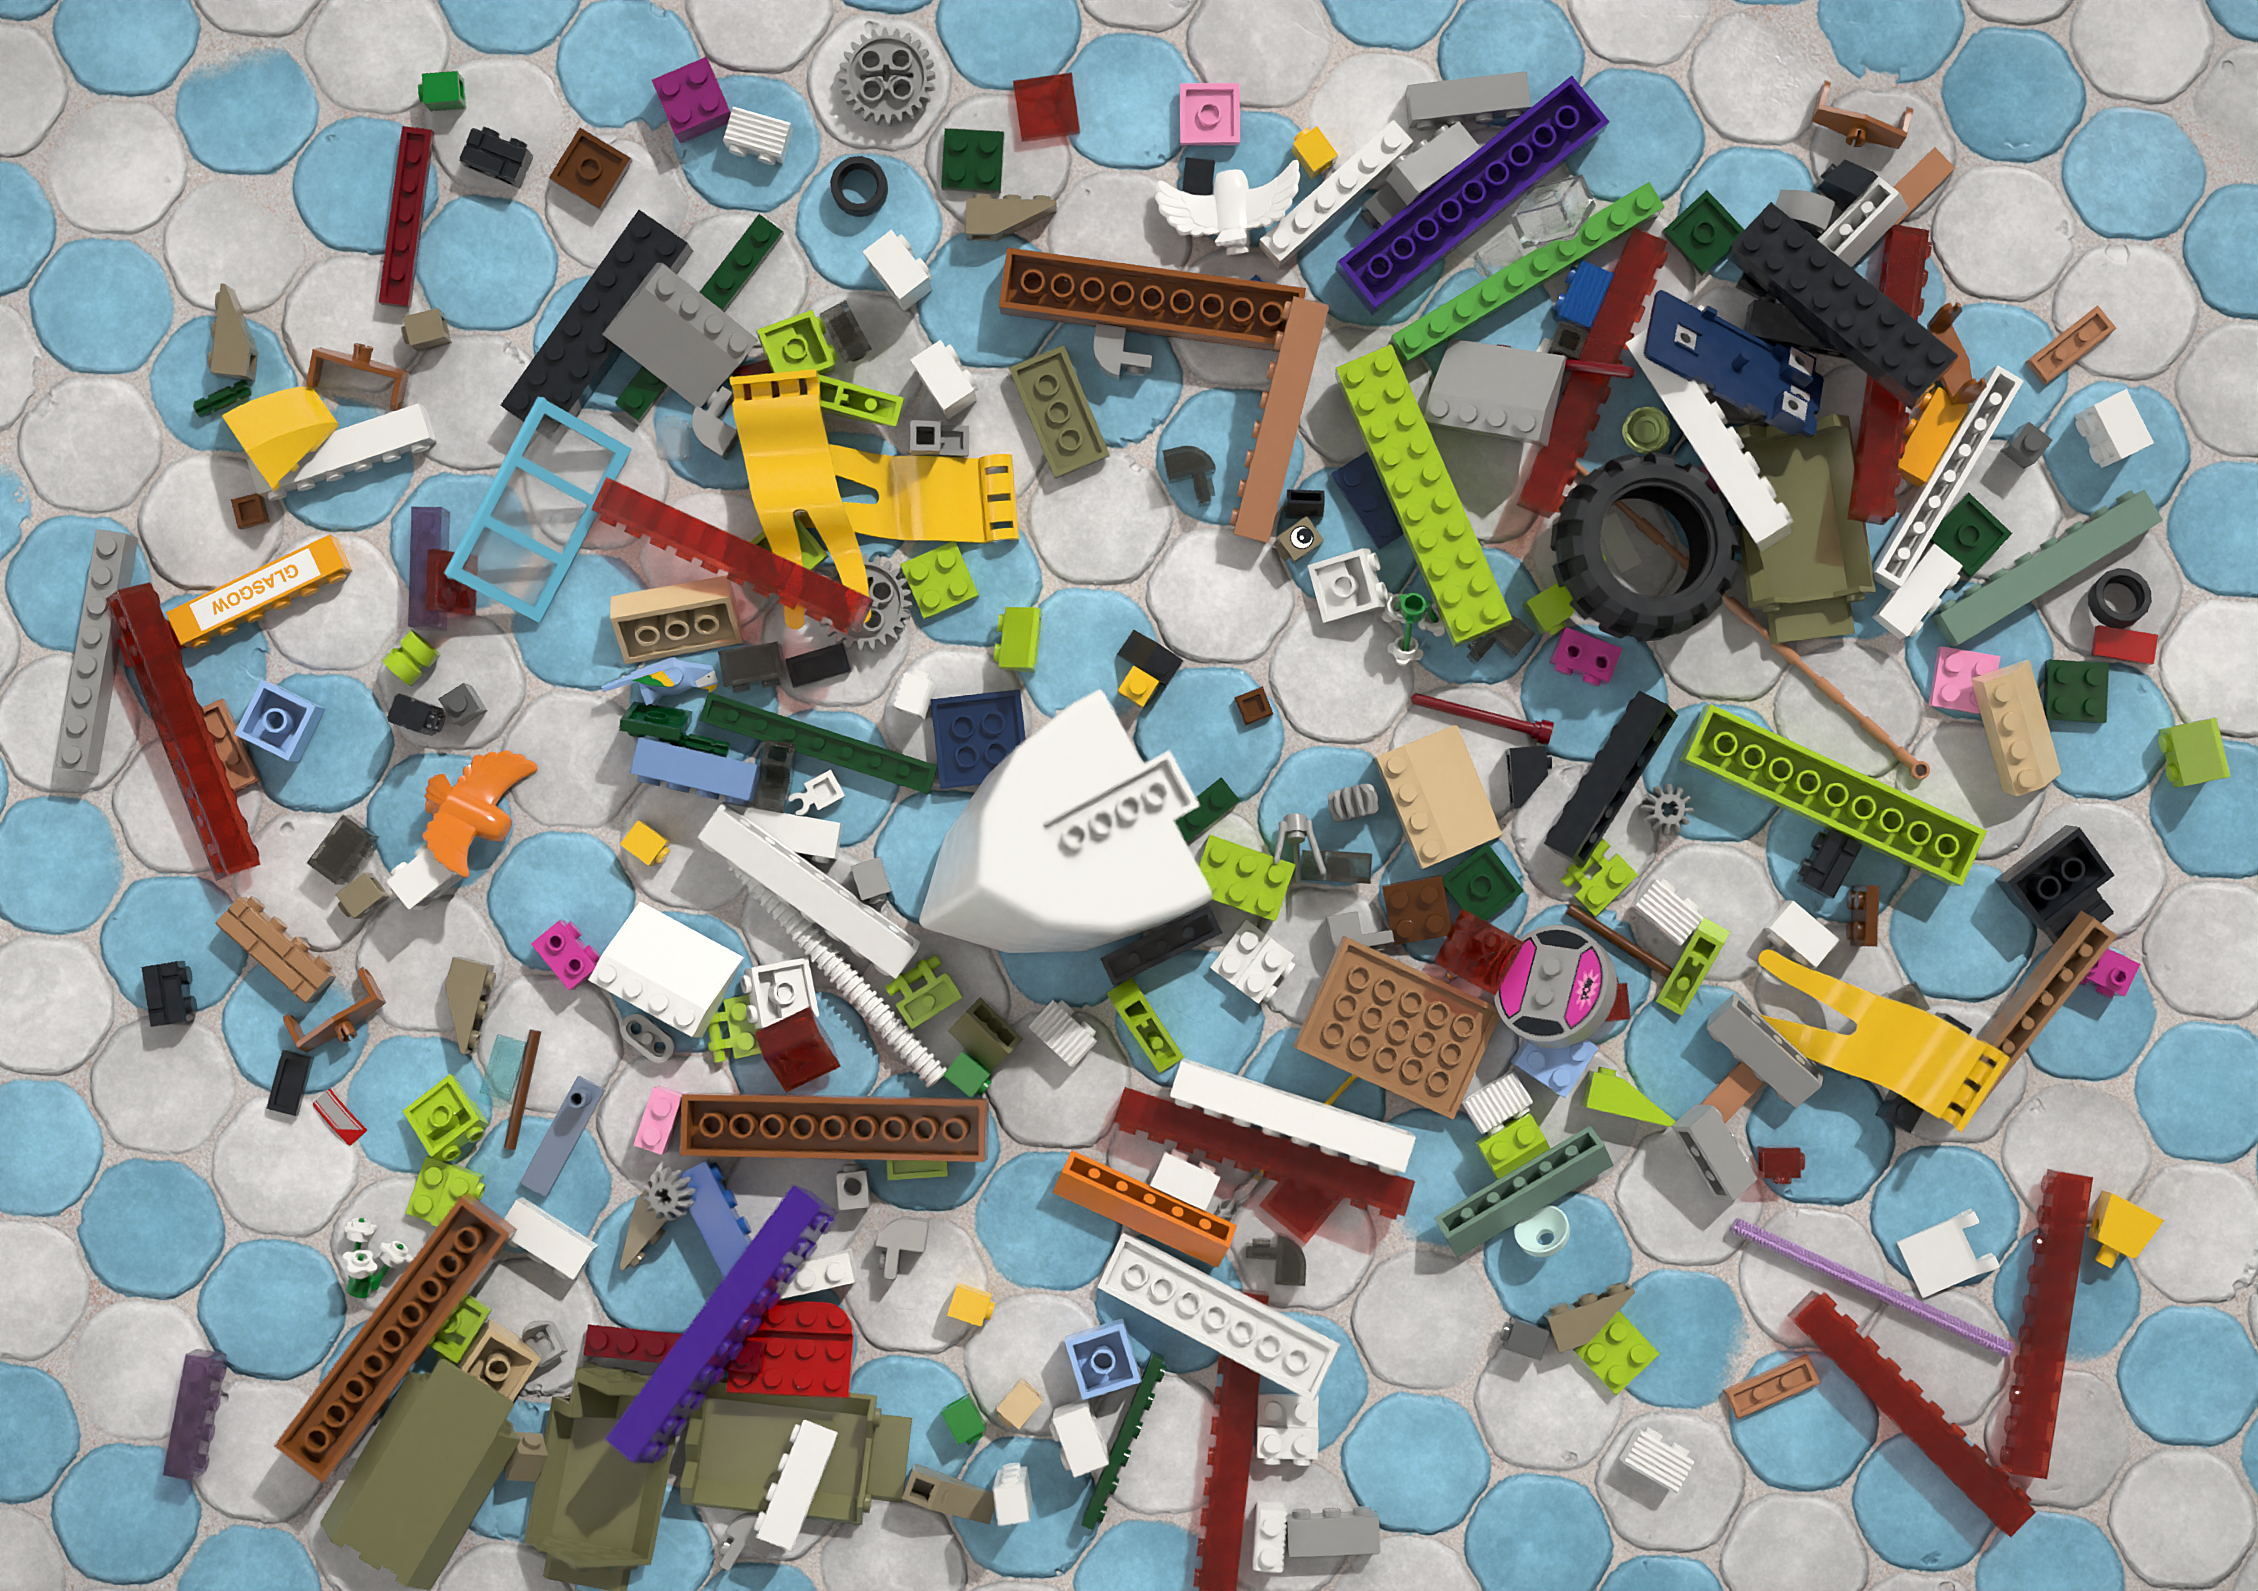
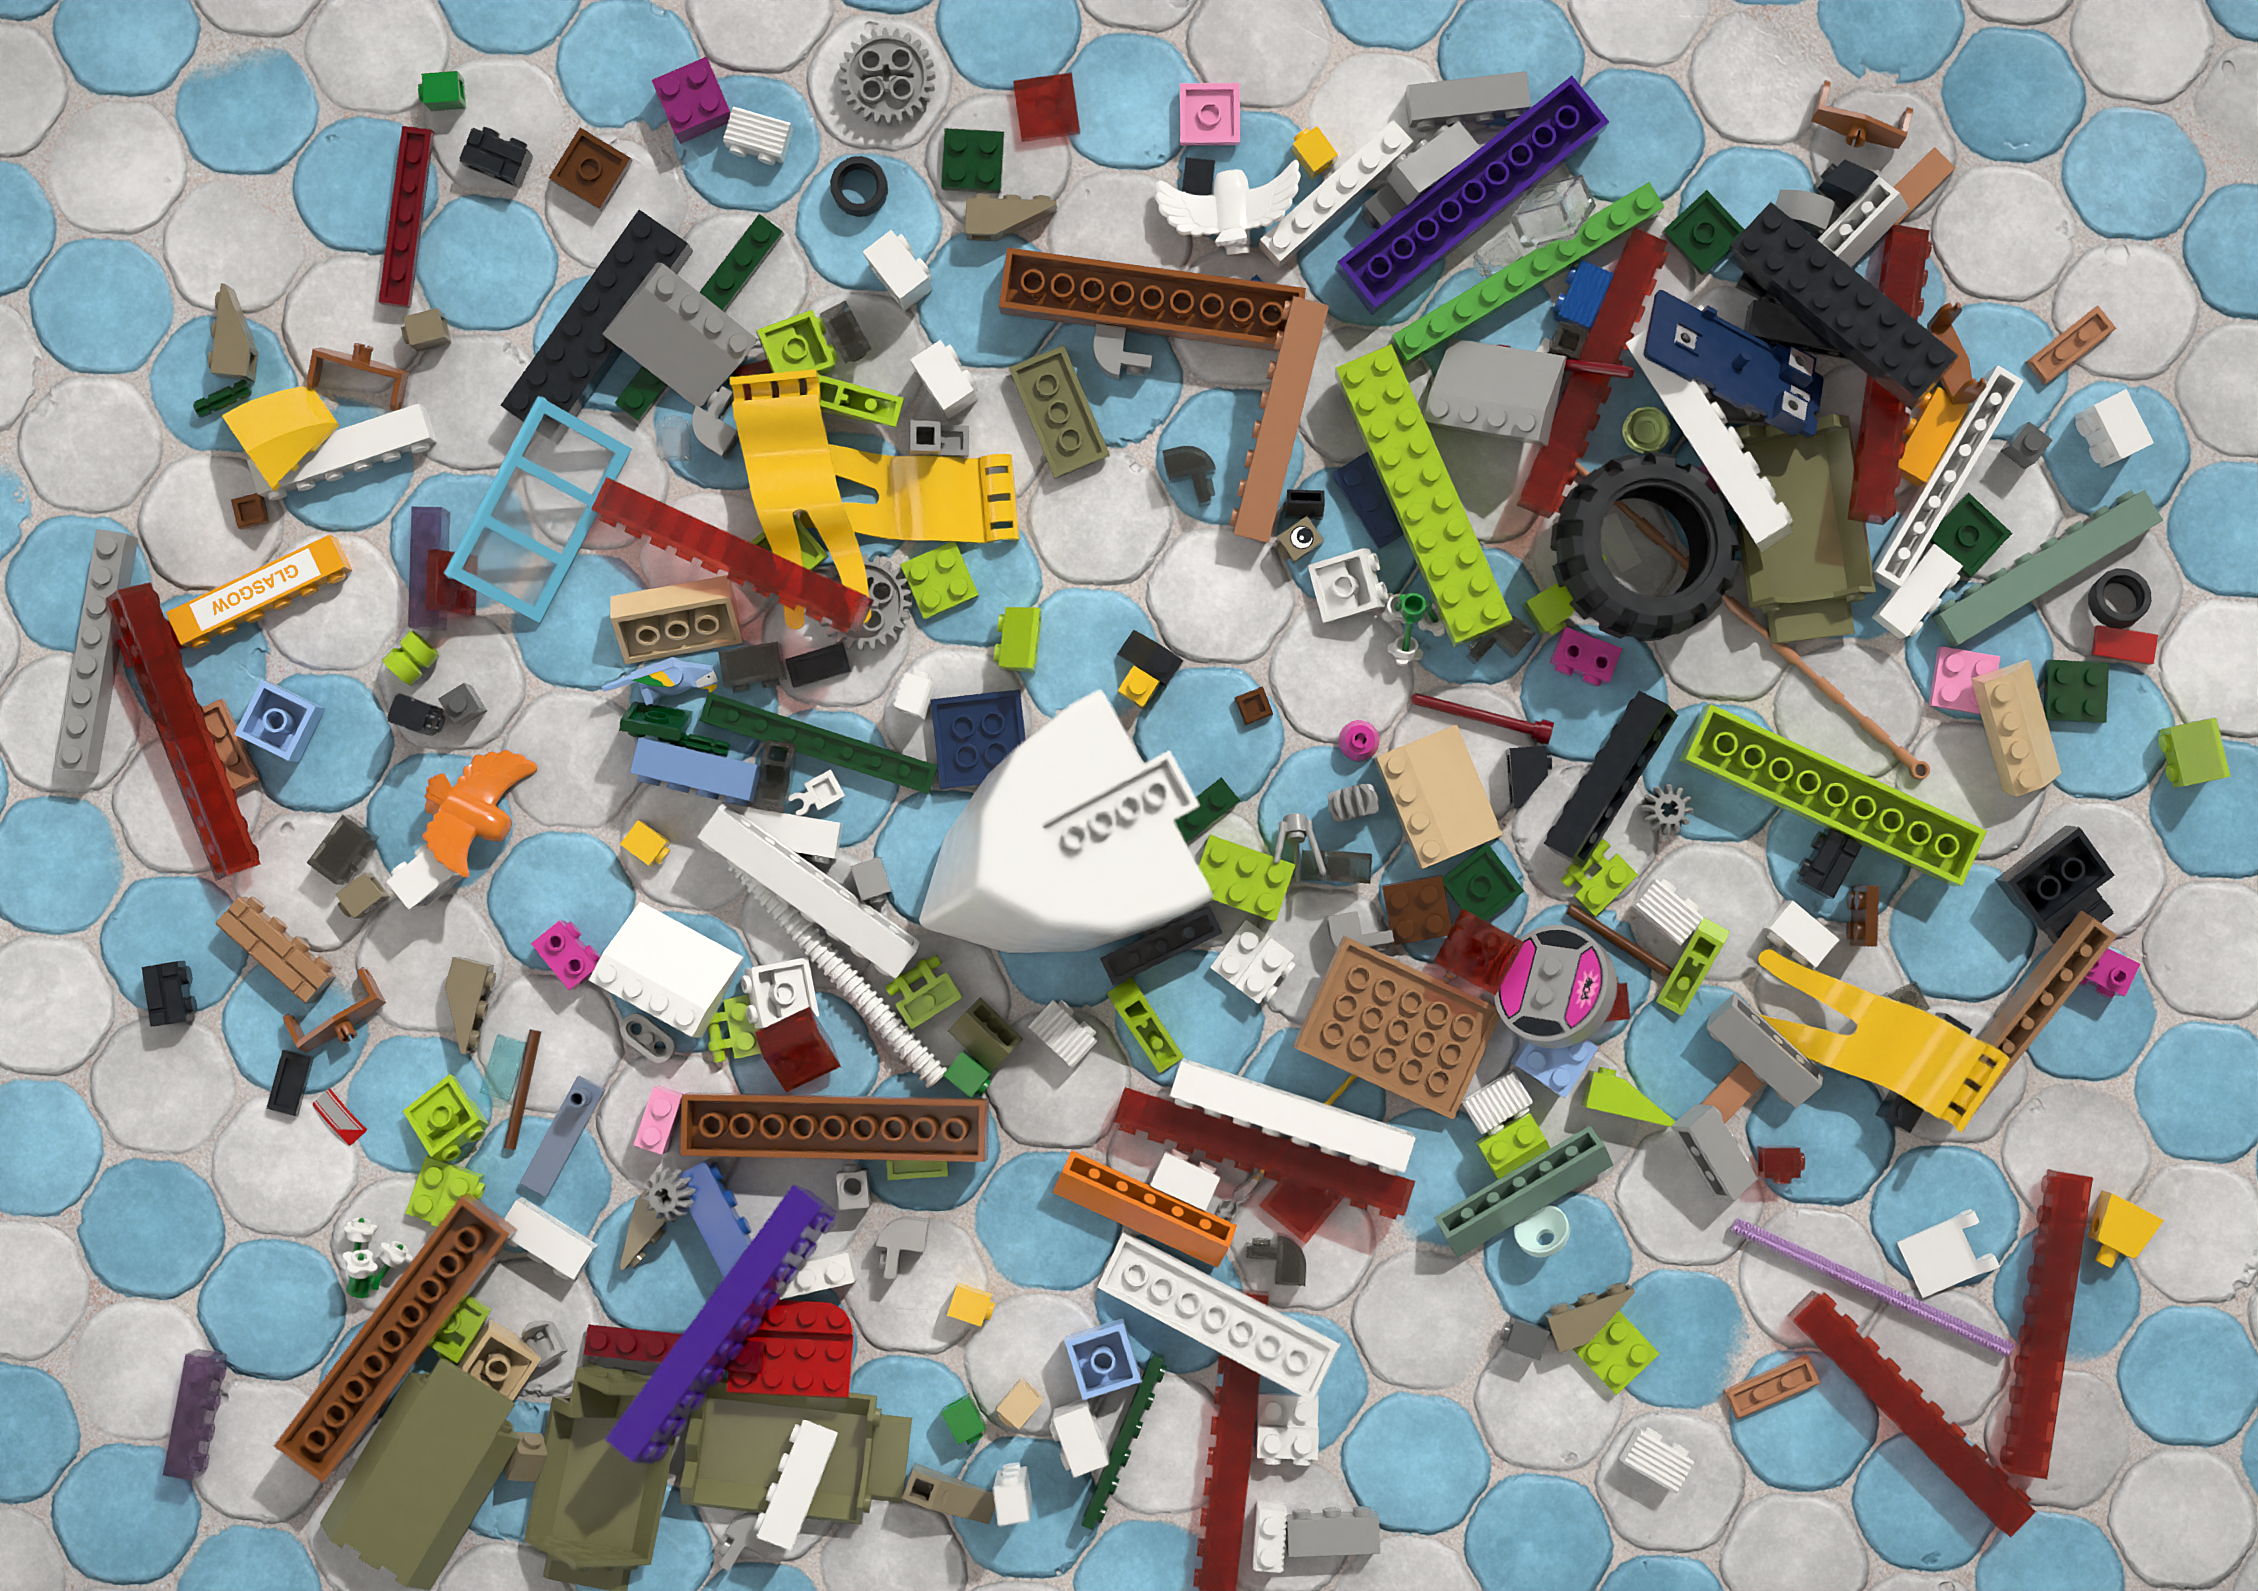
(1356, 749): none -> dark pink cone

